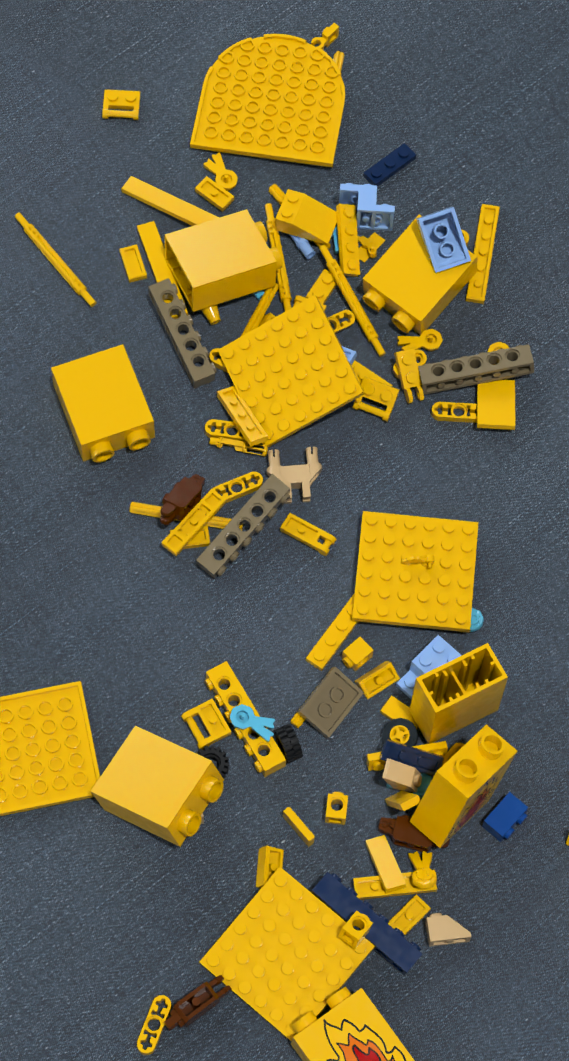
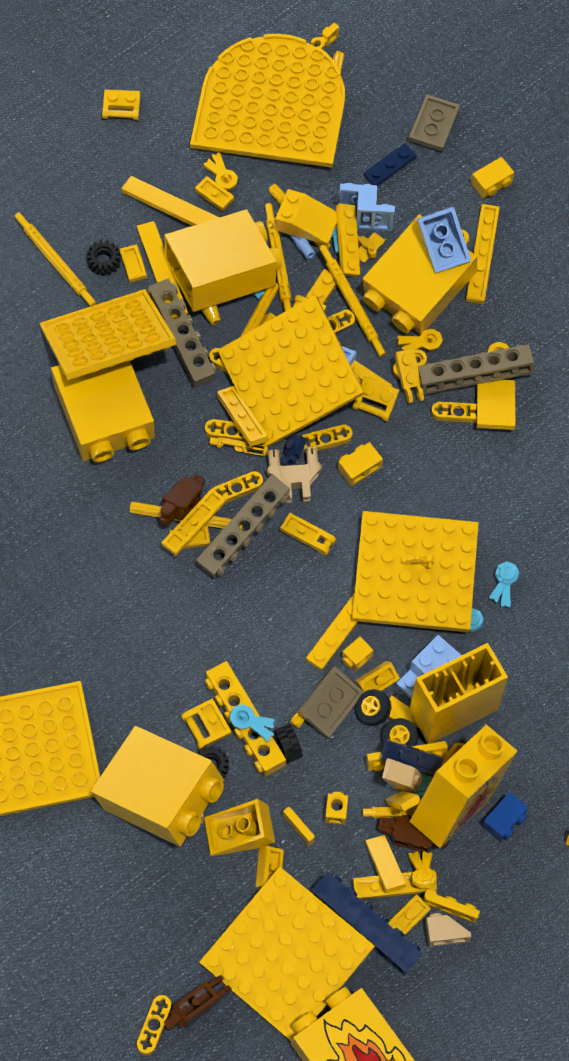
(103, 248): none -> black tyre
(107, 334): none -> yellow plate
(240, 828): none -> yellow slope
(293, 448): none -> dark blue plate
(340, 440): none -> yellow beam
(352, 936): yellow brick -> none
(360, 463): none -> yellow brick
(366, 707): none -> black wheel
(387, 812): none -> yellow piece
(434, 122): none -> dark tan plate
(451, 906): none -> yellow plate
(492, 178): none -> yellow brick
(506, 574): none -> medium azure piece

